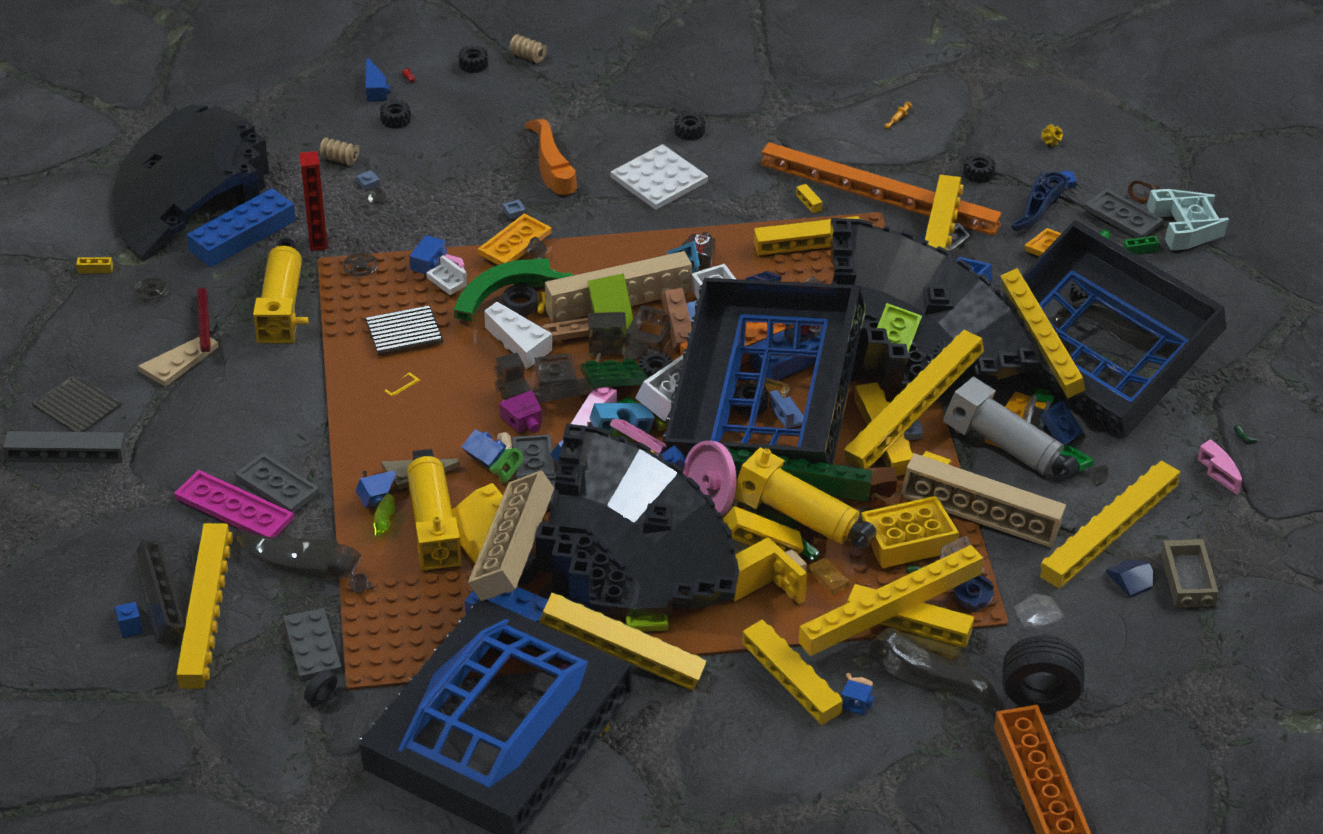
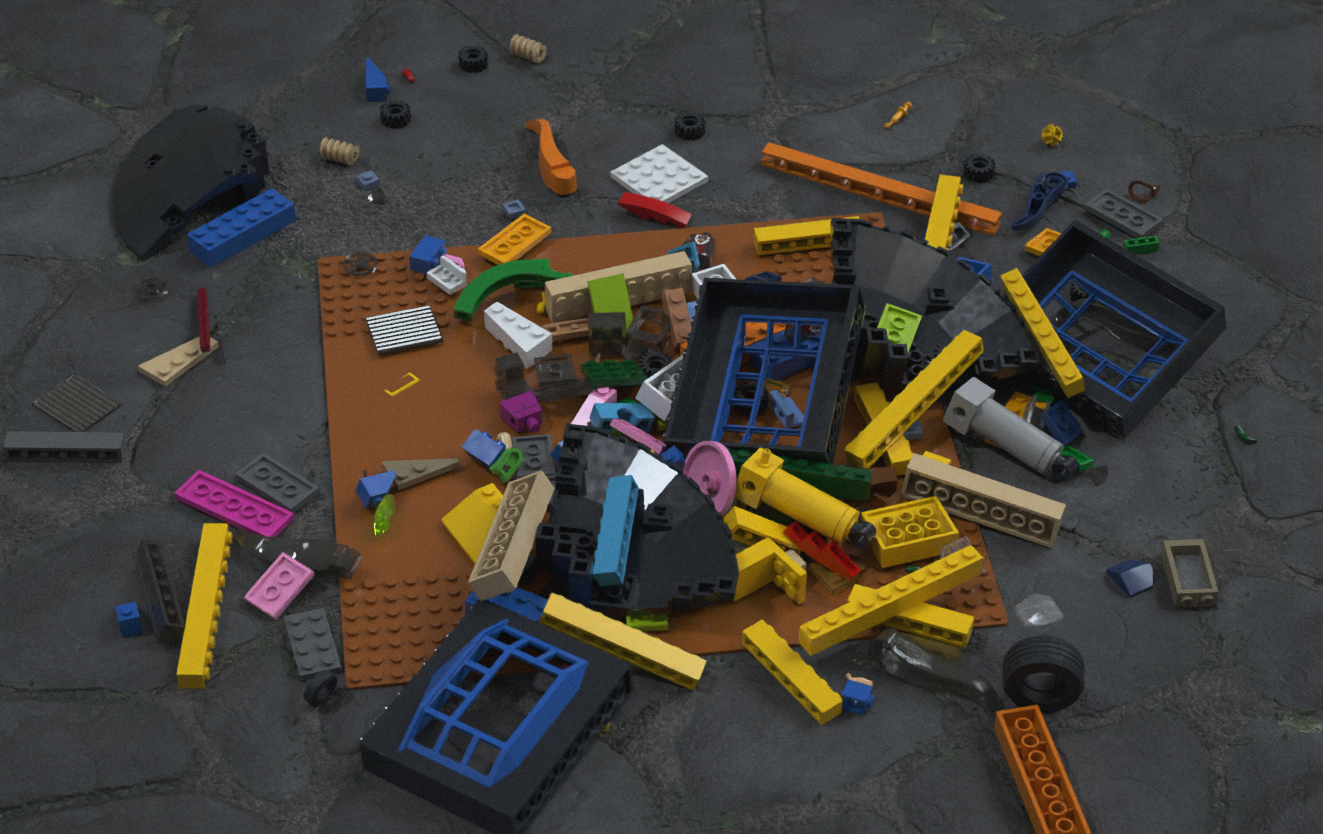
(95, 265): yellow piece -> none
(275, 310): yellow piece -> none
(279, 586): none -> bright pink tile
(313, 200): red brick -> none
(359, 583): clear smoke plate -> none
(435, 526): yellow piece -> none
(520, 291): black tyre -> none
(536, 248): clear smoke plate -> none
(615, 530): none -> dark azure brick
(649, 207): none -> red slope
(809, 198): yellow piece -> none
(828, 555): none -> red slope
(974, 601): dark blue plate -> none
(1109, 524): yellow brick -> none
(1194, 217): light aqua wedge -> none
(1220, 466): bright pink slope -> none

